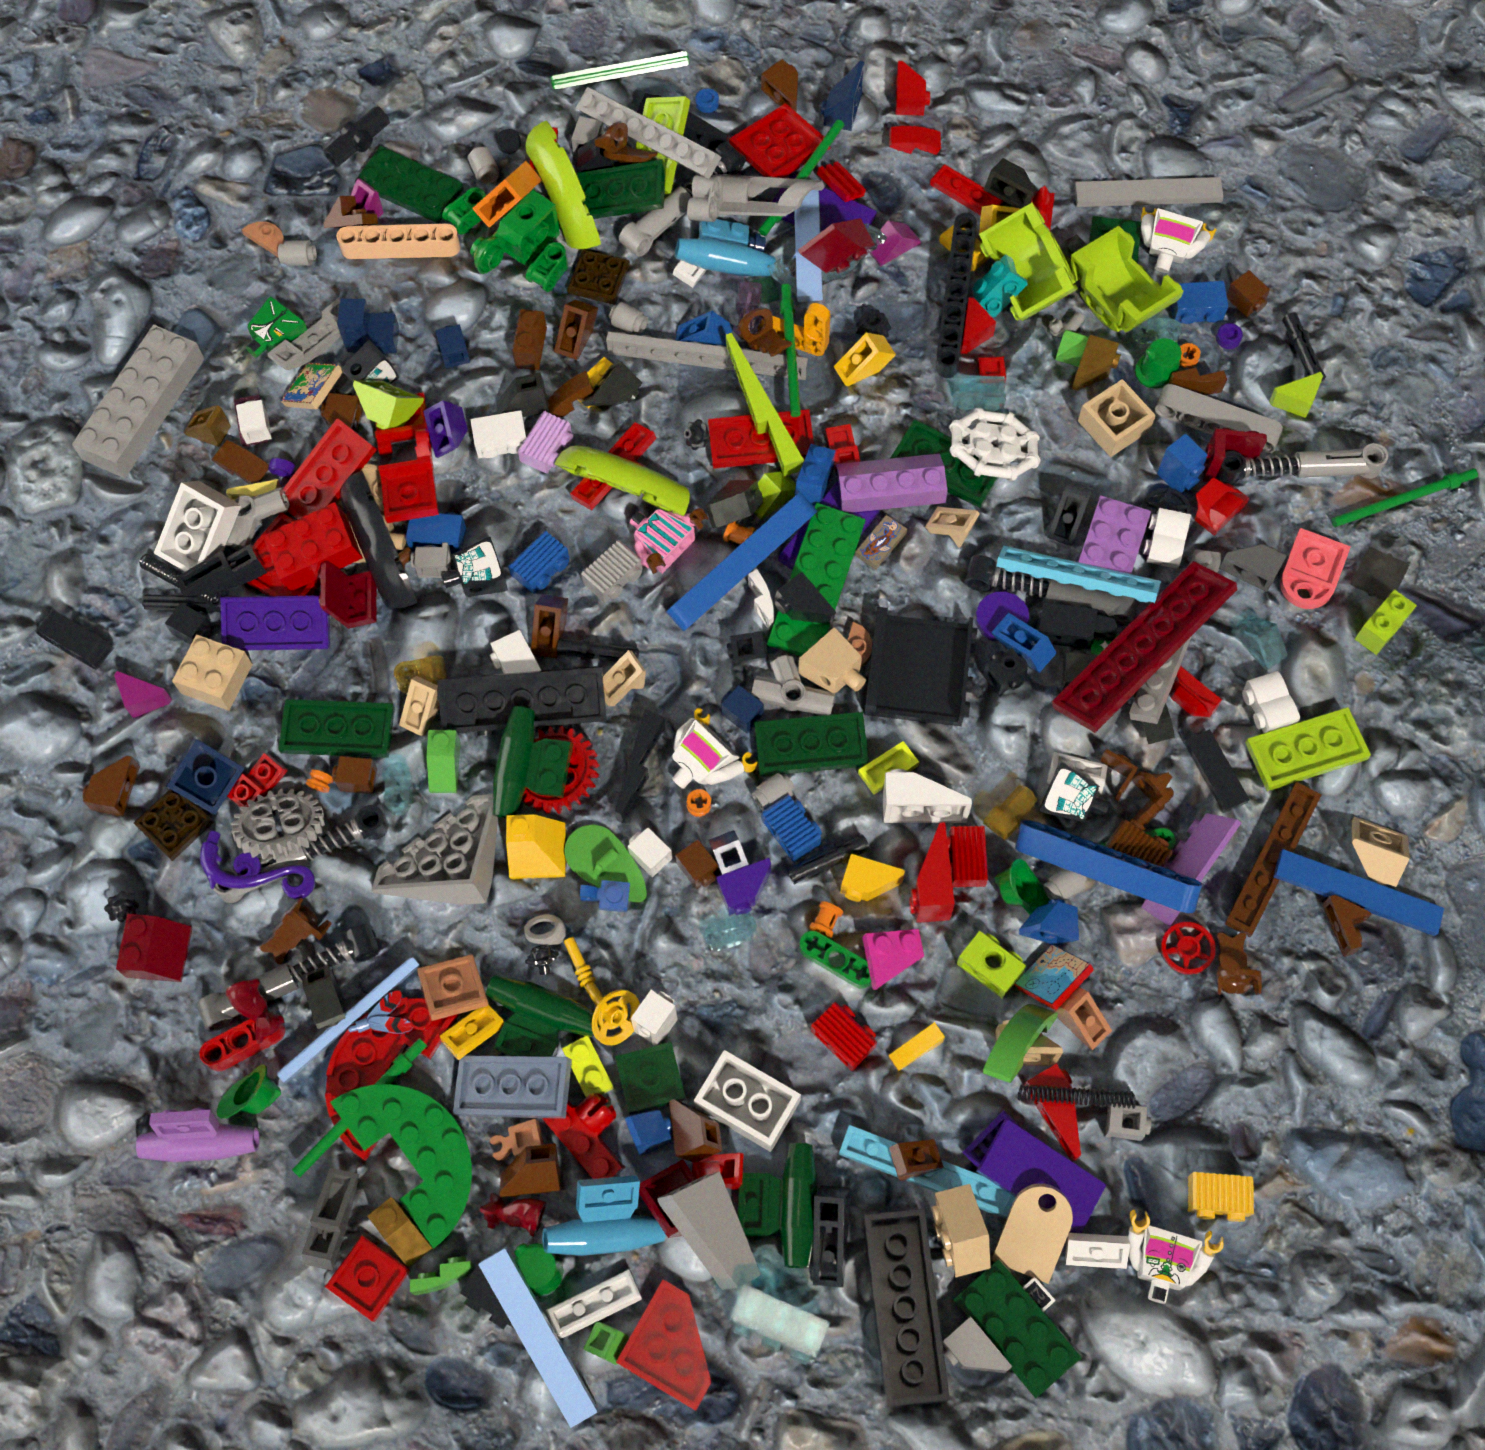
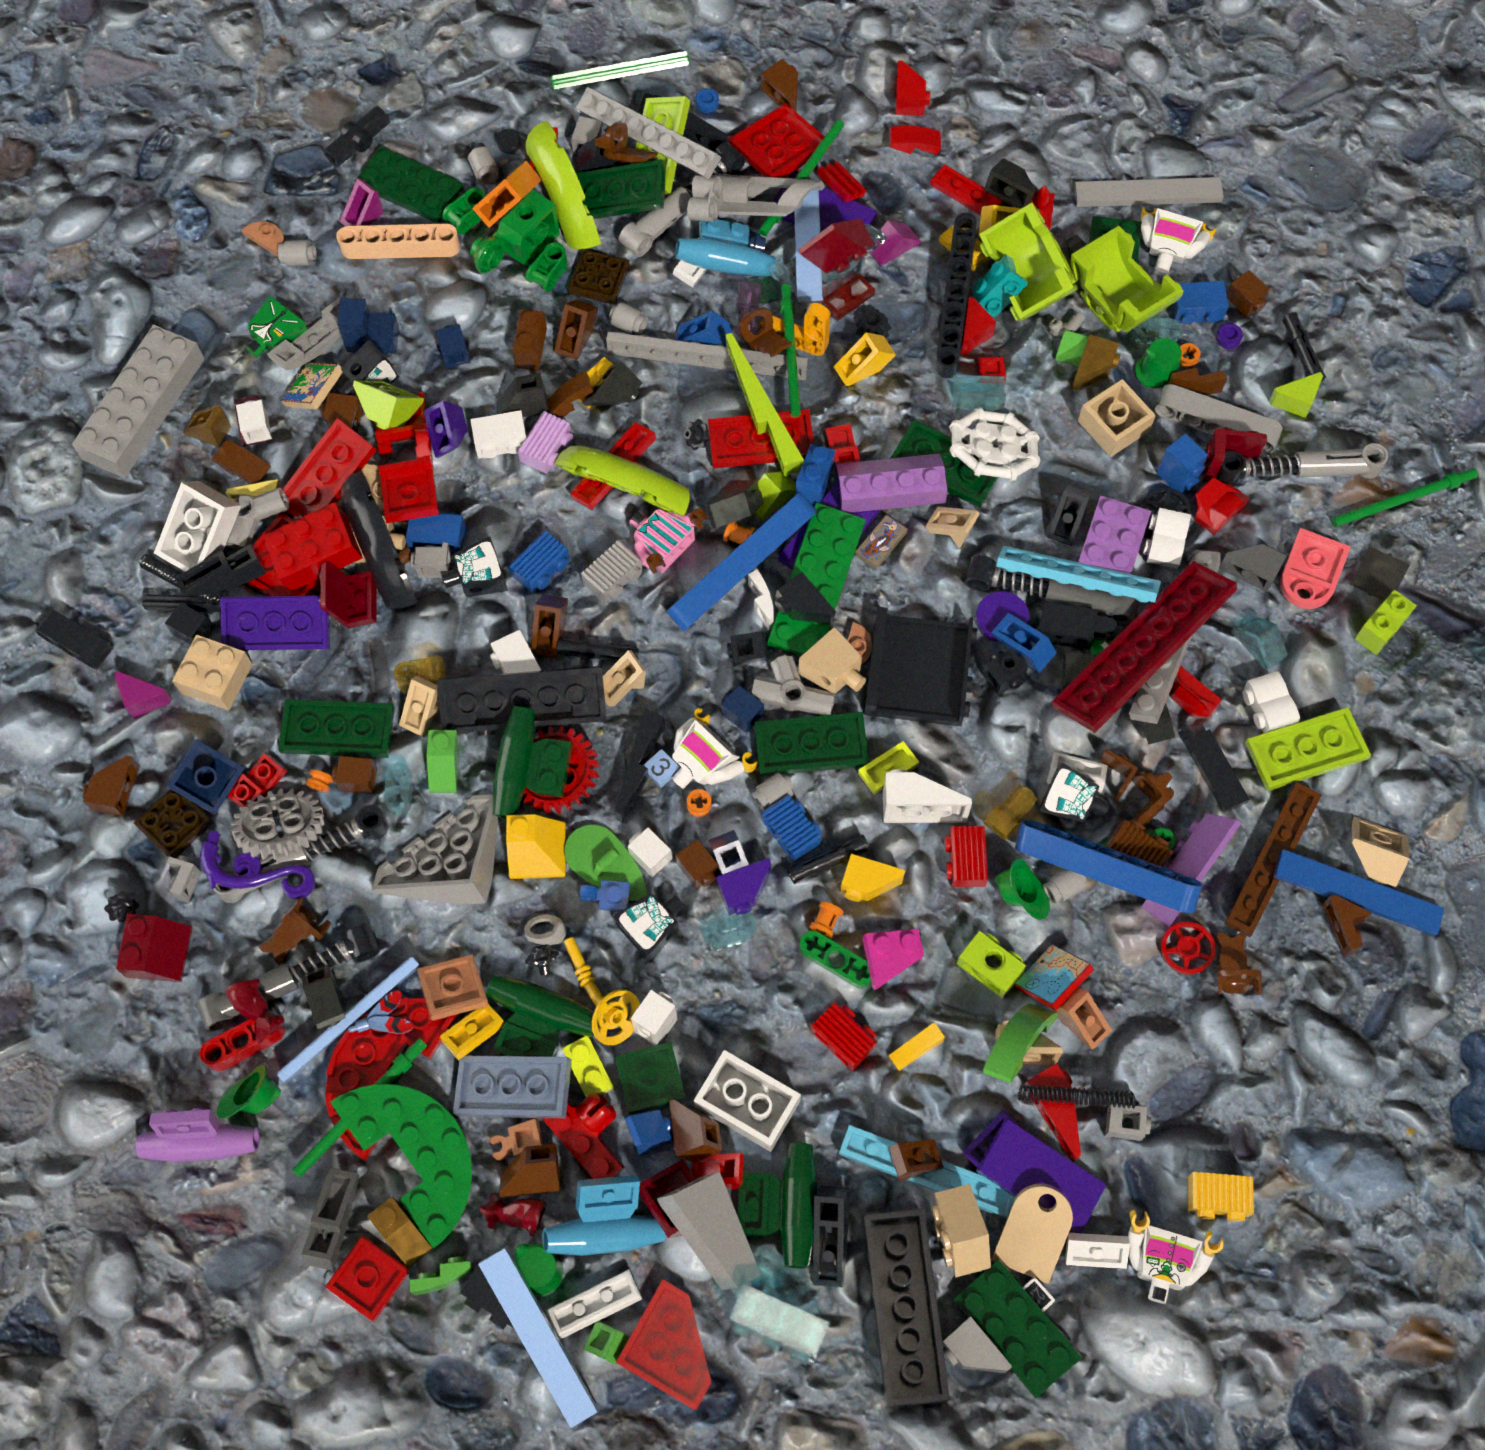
(185, 881): none -> light grey bracket
(282, 467): dark purple tile -> none
(345, 214): reddish brown slope -> none
(649, 923): none -> torso
(661, 768): none -> light blue tile
(845, 98): dark blue slope -> none
(848, 297): none -> clear red piece
(933, 893): red slope -> none
(1052, 923): blue slope -> none

